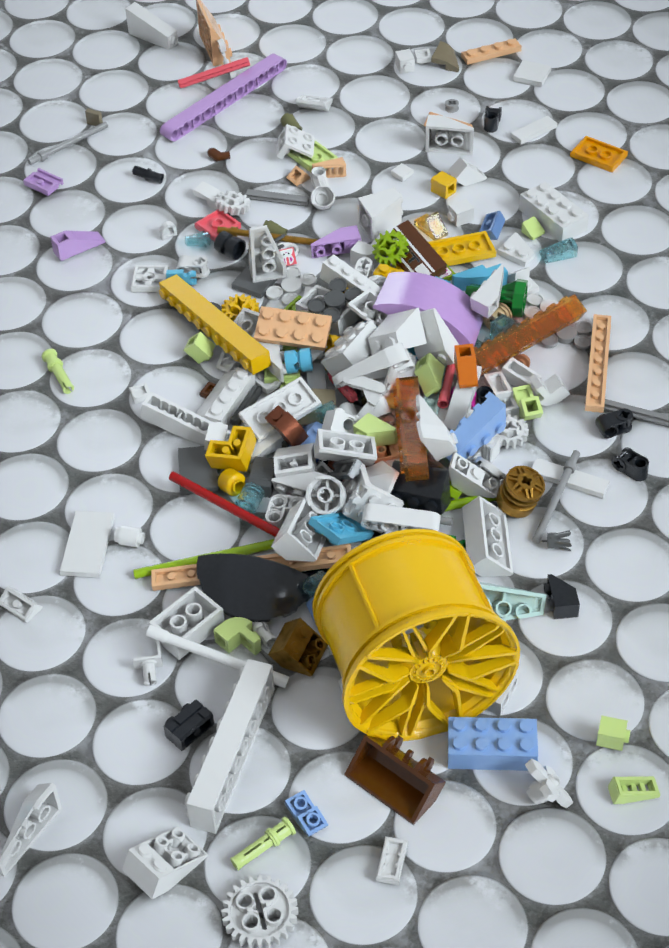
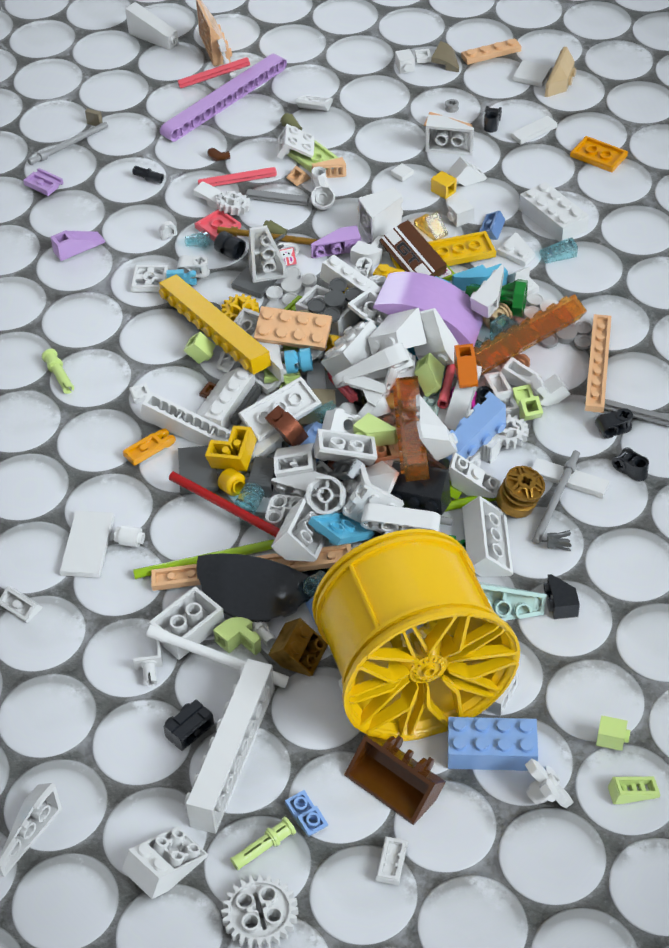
(148, 446): none -> light orange hinge
(215, 431): white brick -> none
(240, 177): none -> coral axle
(391, 248): lime gear -> none
(490, 468): white tile -> none
(532, 228): yellowish green slope -> none
(561, 74): none -> tan wedge

